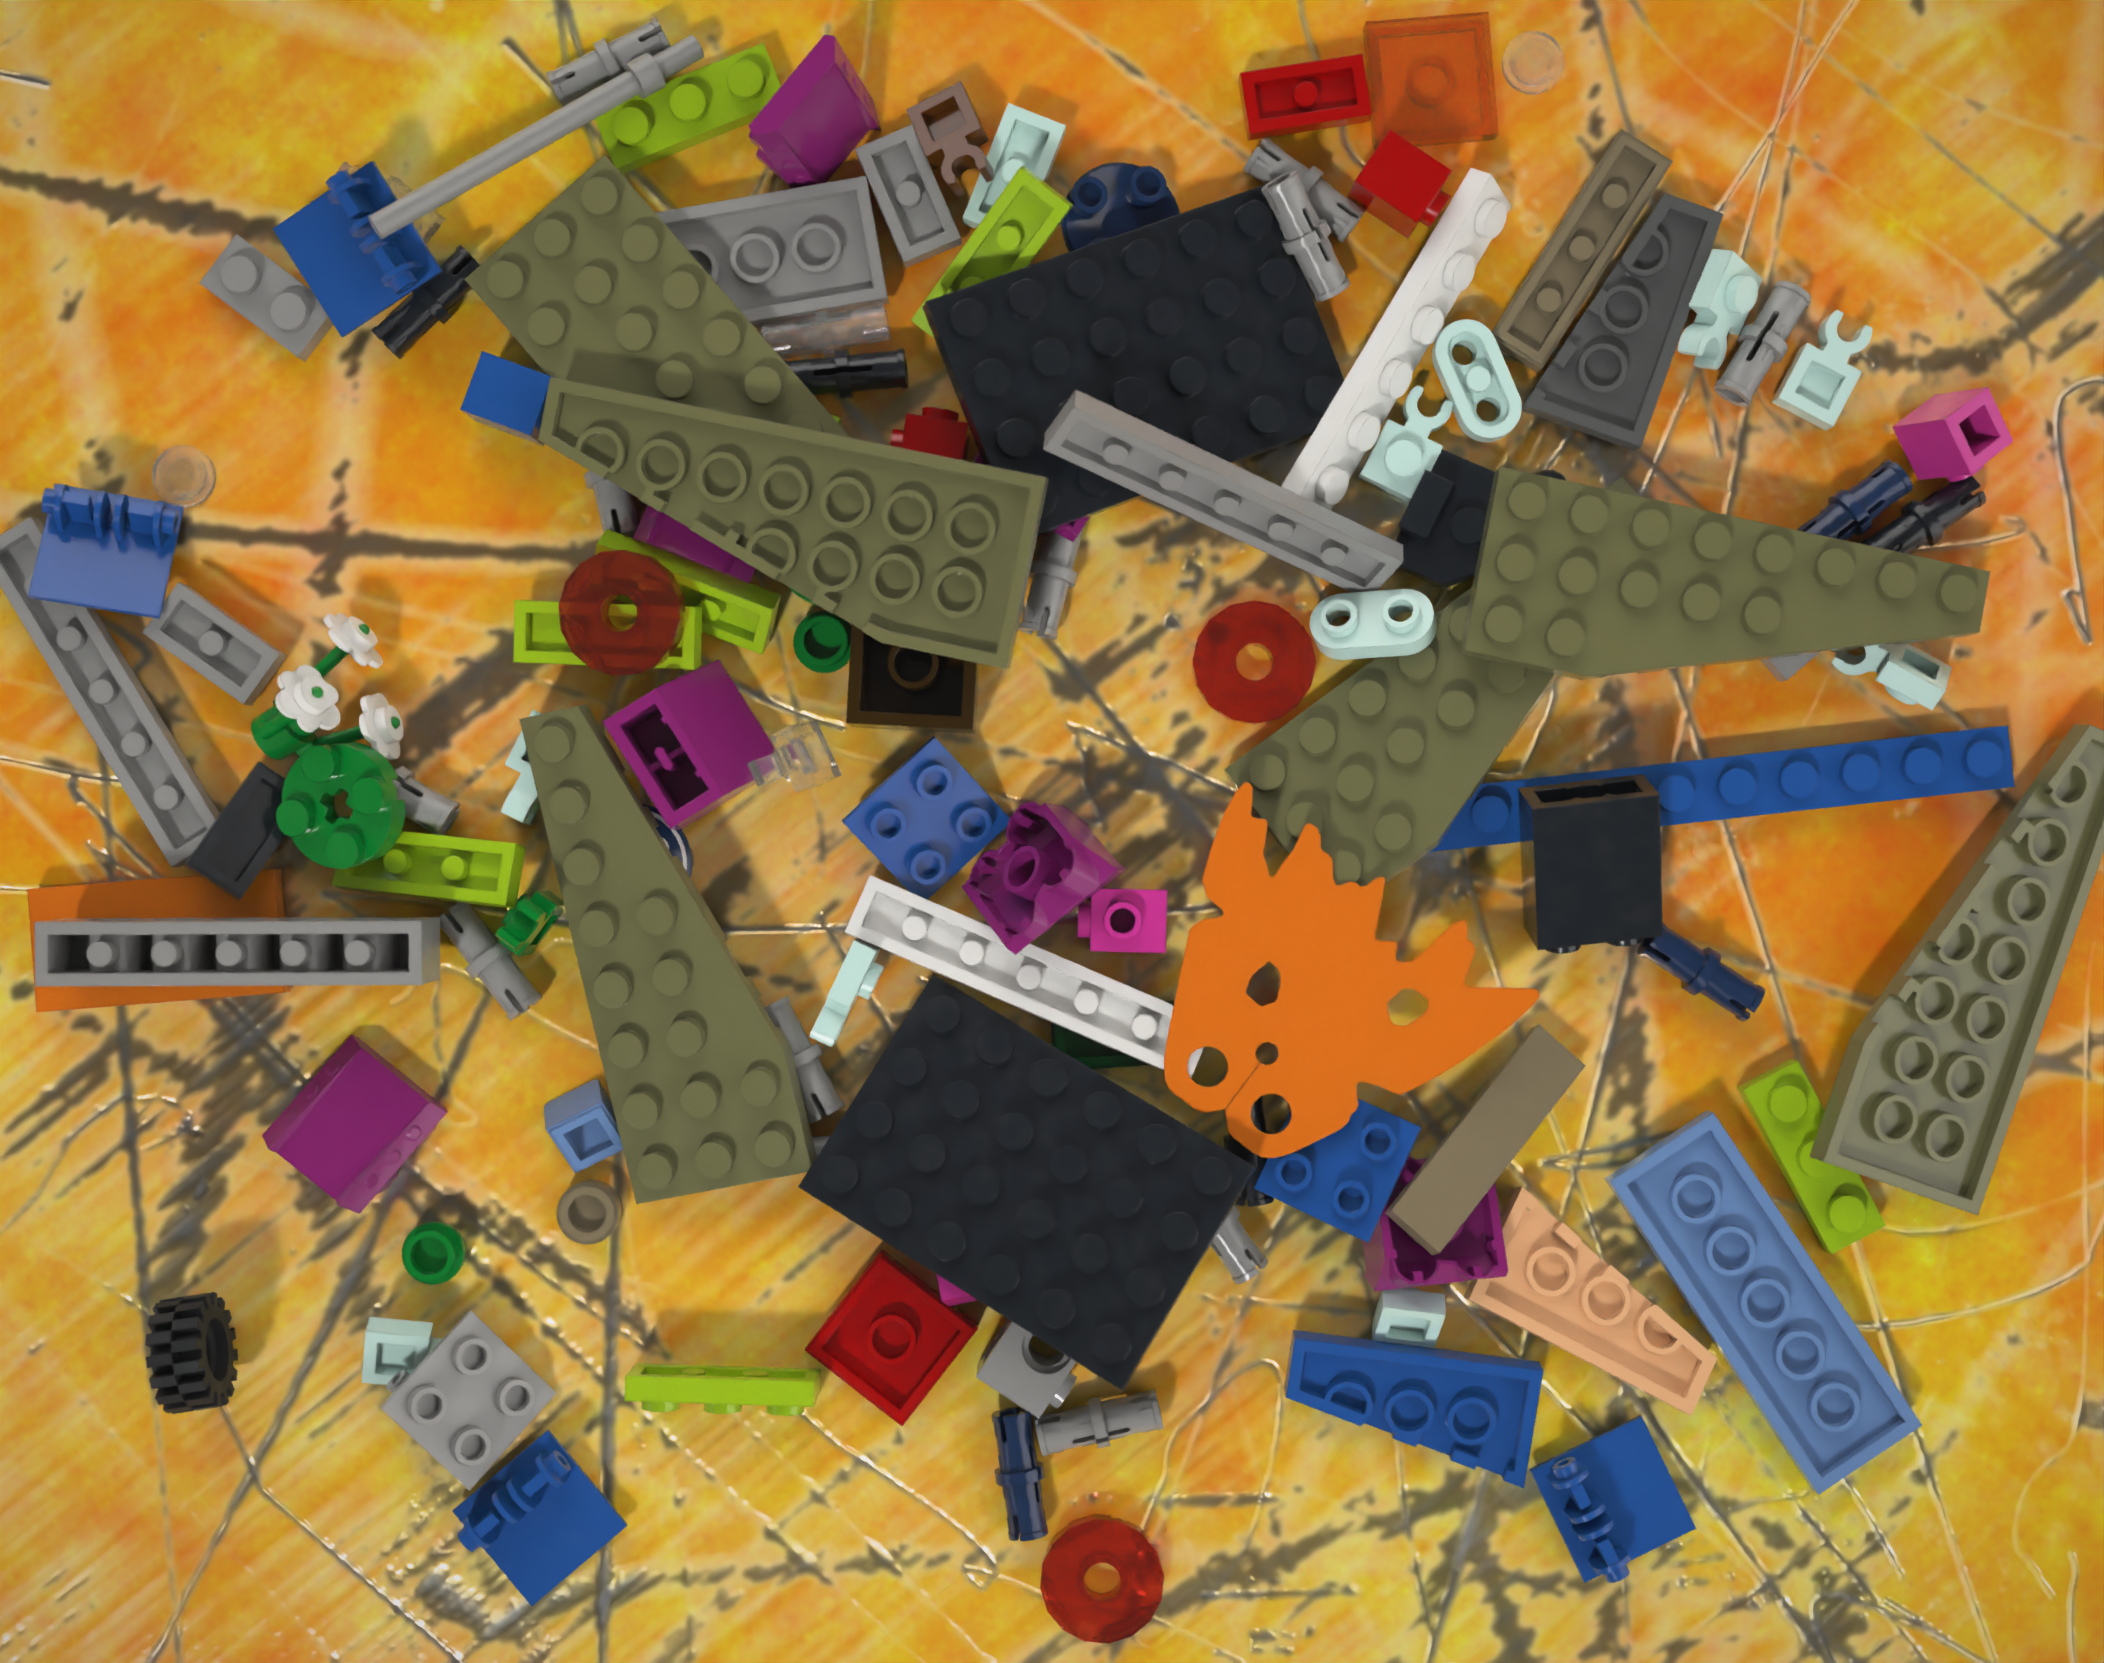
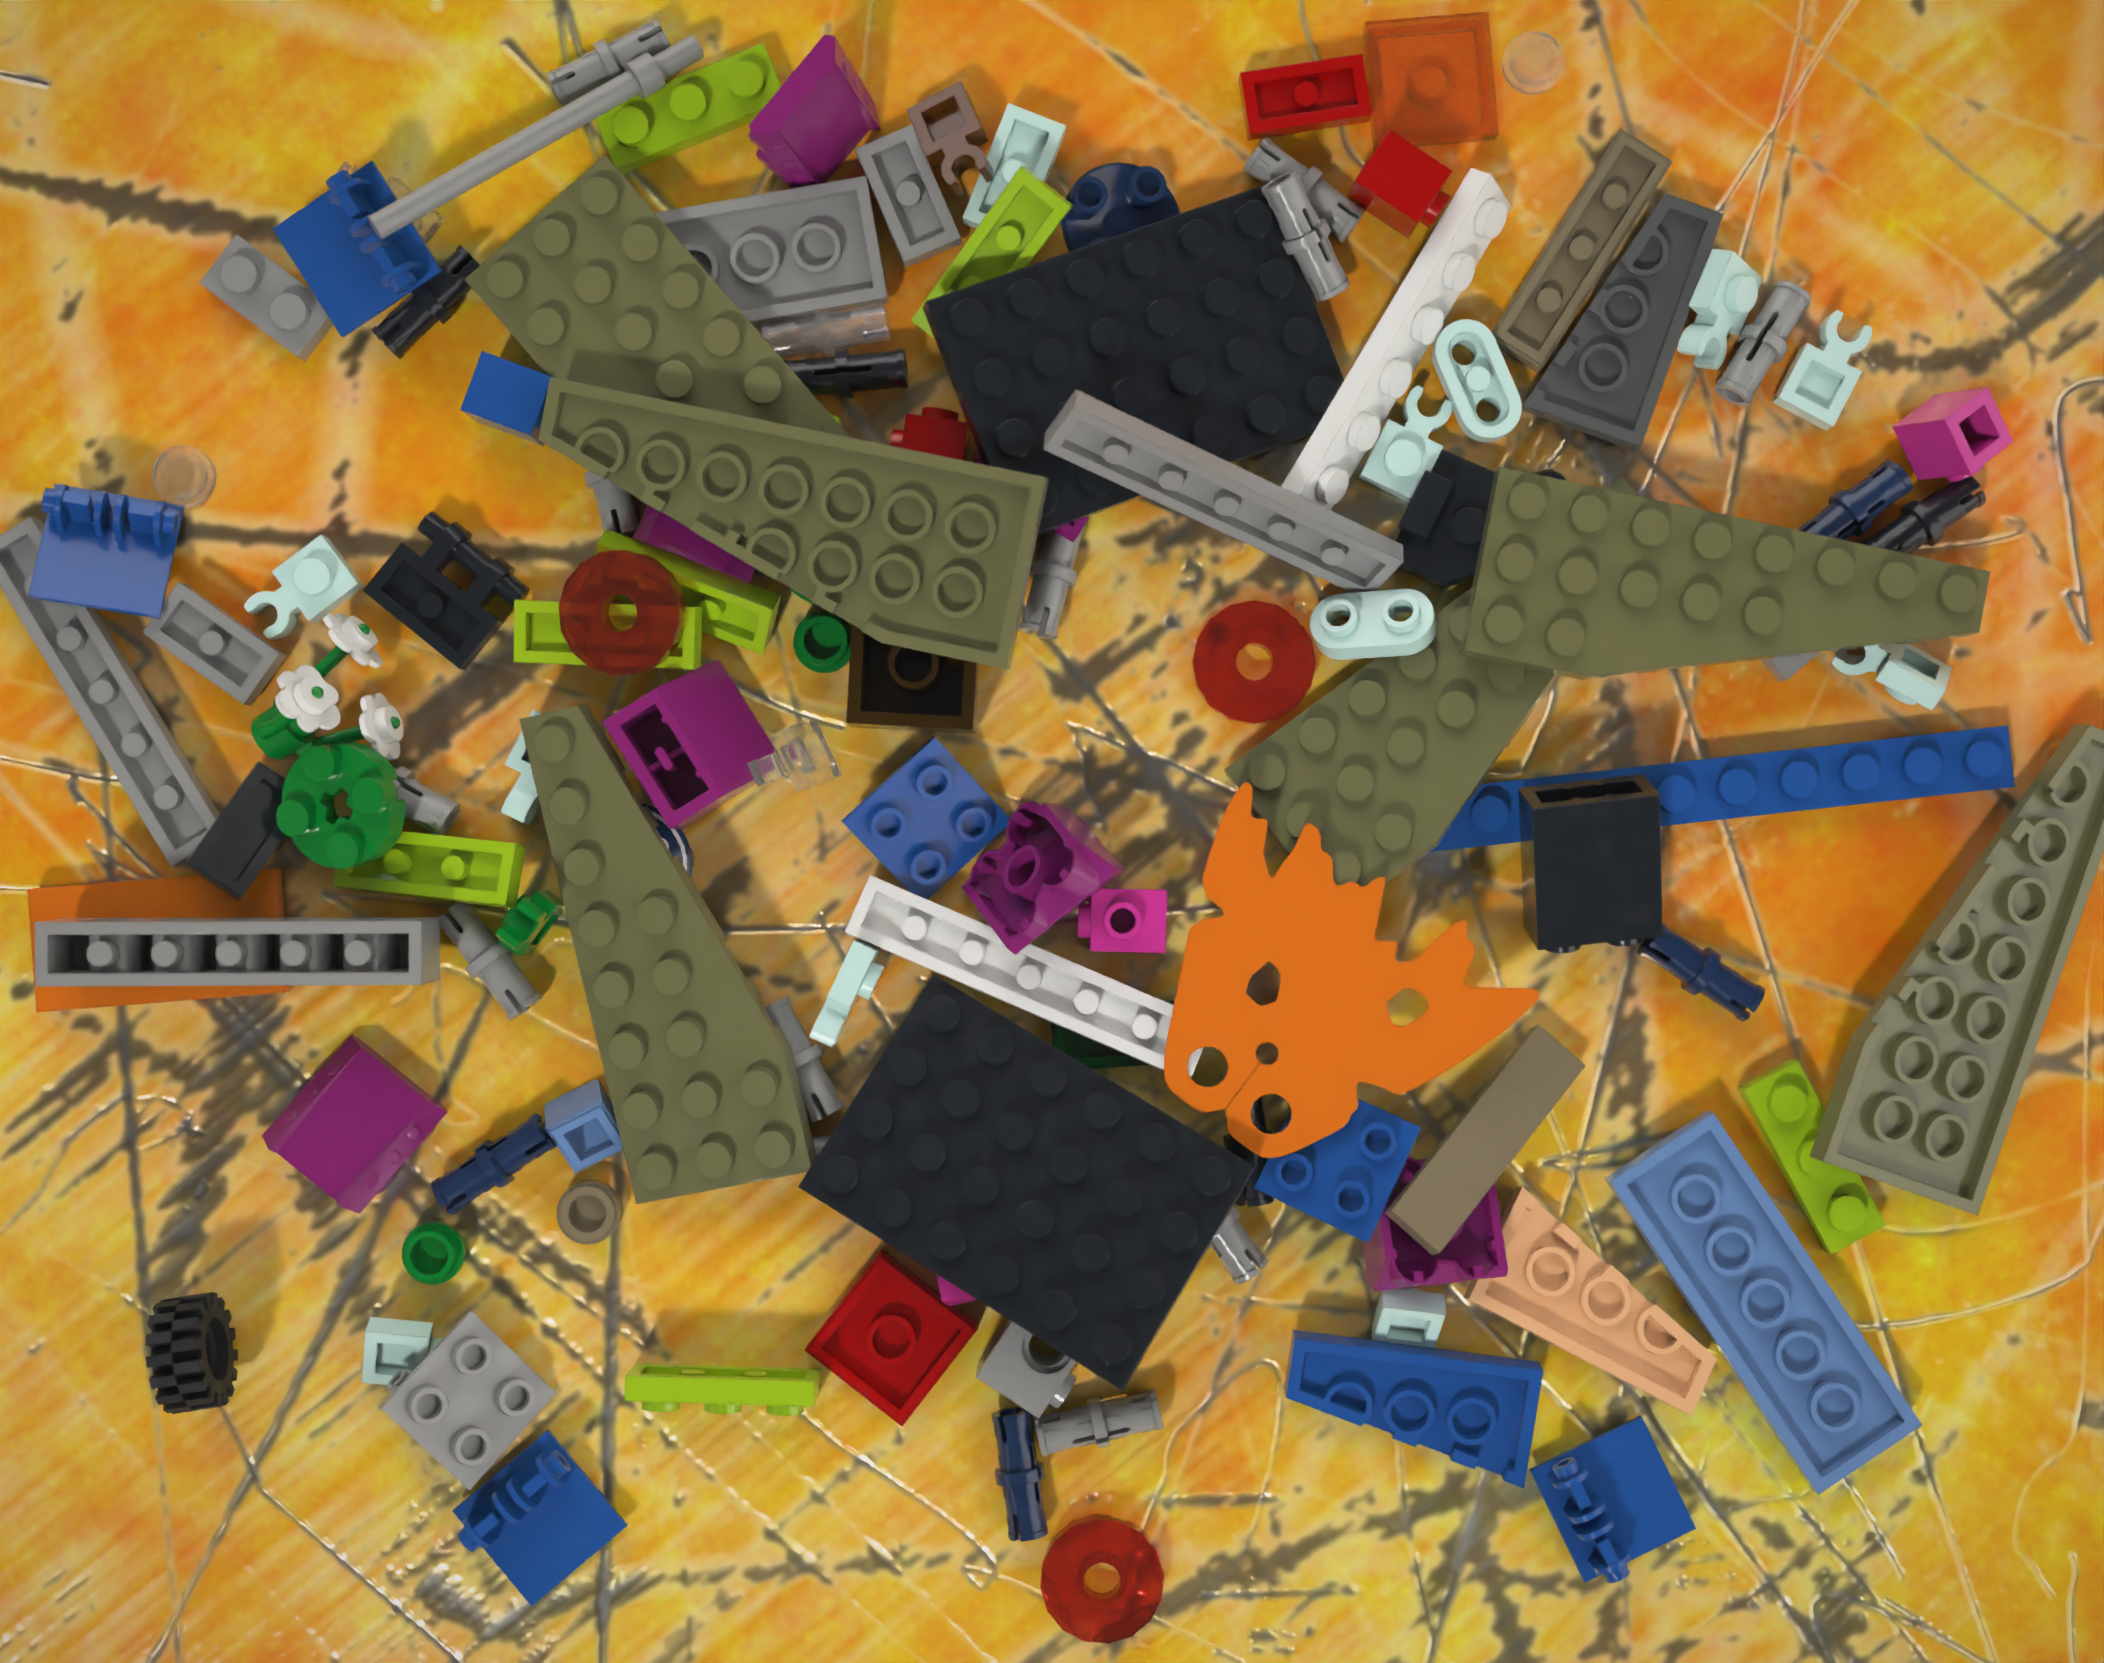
(311, 582): none -> light aqua plate
(433, 604): none -> black plate
(493, 1164): none -> dark blue pin

